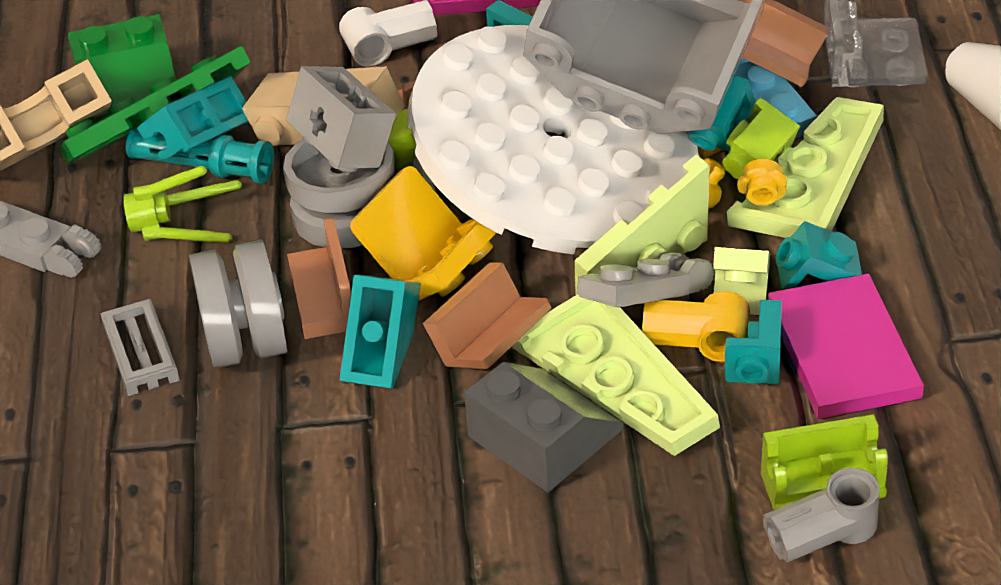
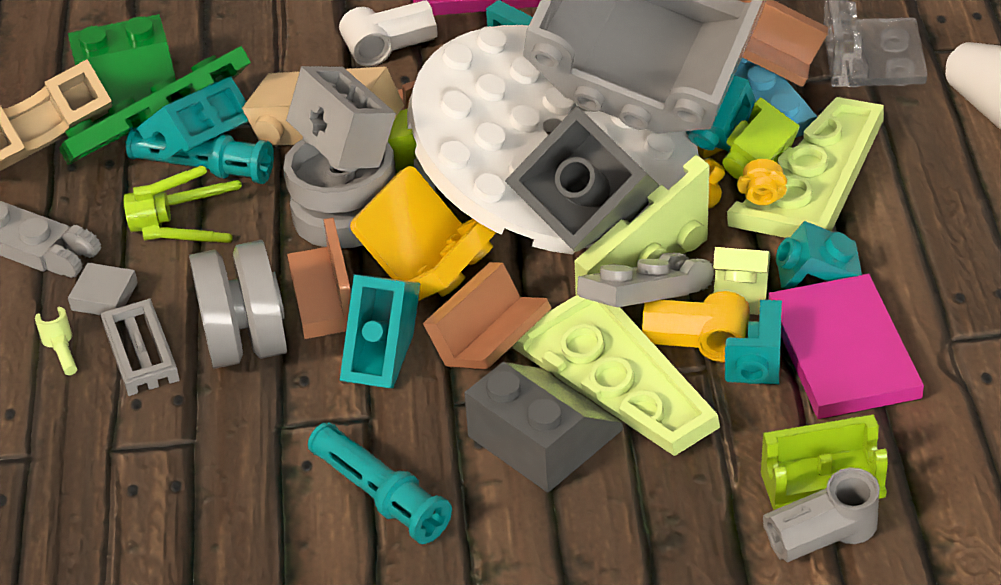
(57, 335): none -> yellowish green hand
(102, 289): none -> light grey tile
(394, 492): none -> teal pin
(581, 181): none -> dark grey slope

